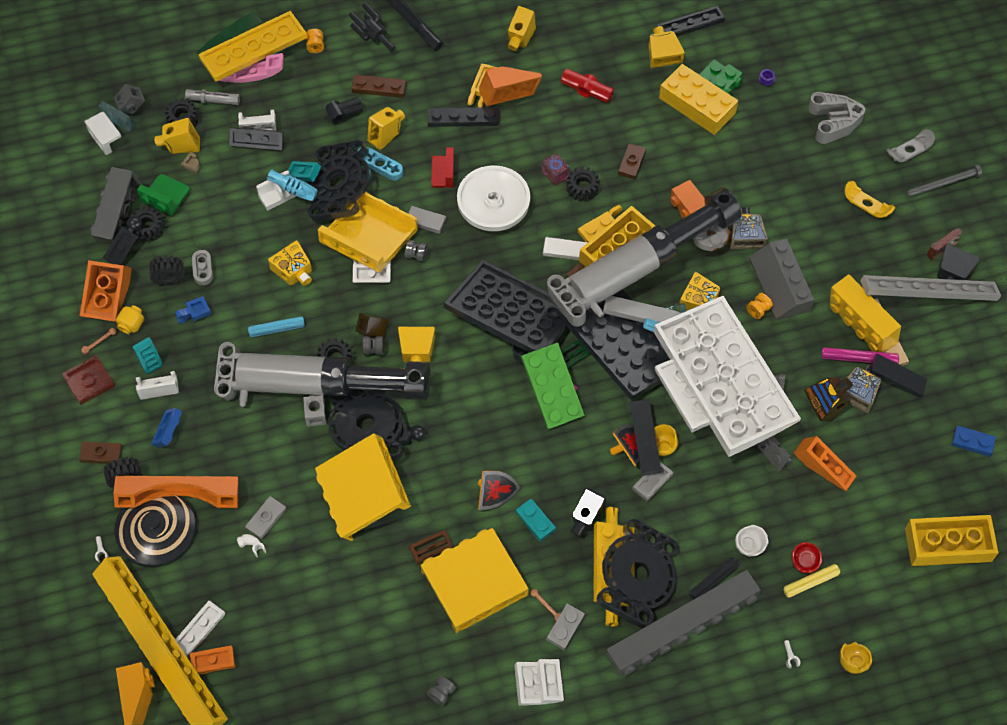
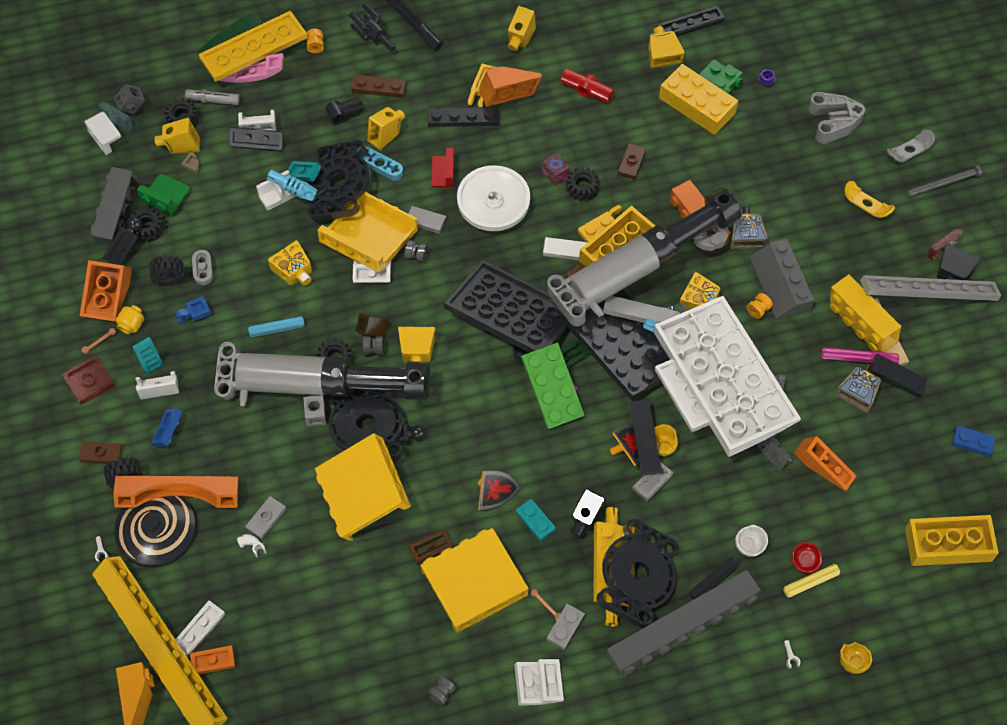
(829, 397): torso -> none

